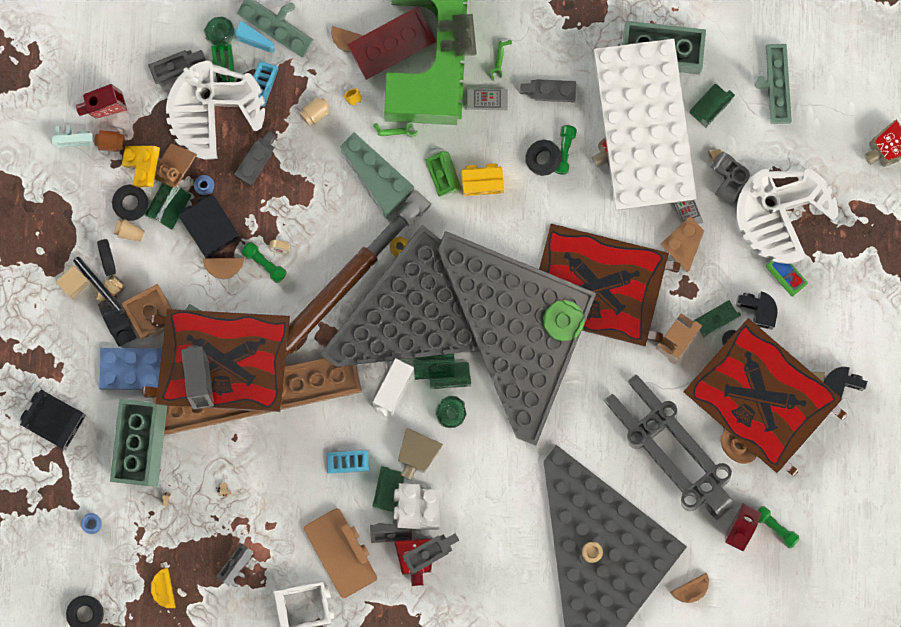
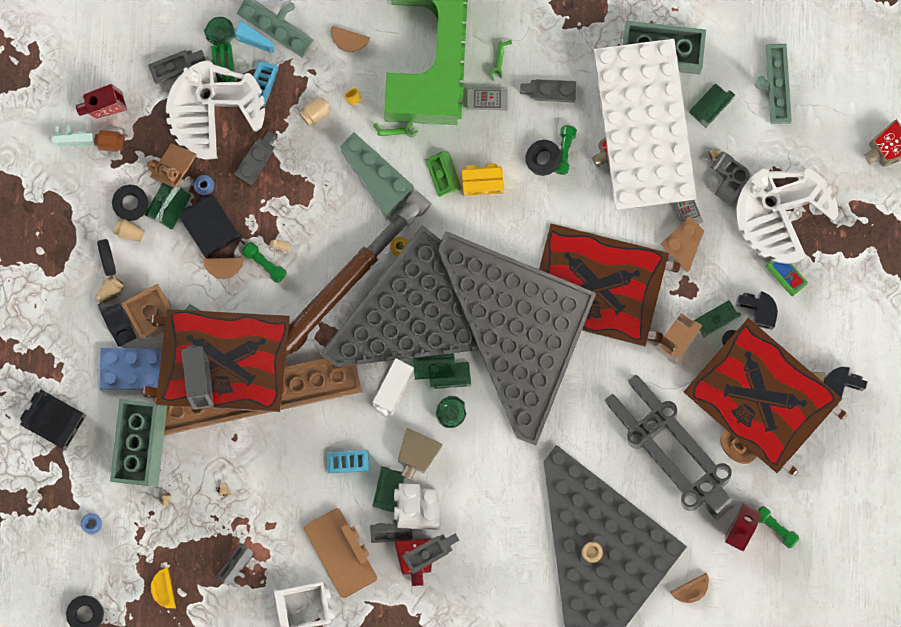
(72, 282): tan panel -> none
(98, 285): black bar -> none
(144, 160): yellow plate -> none
(391, 43): dark red plate -> none
(464, 35): clear smoke plate -> none
(563, 320): bright green tile -> none

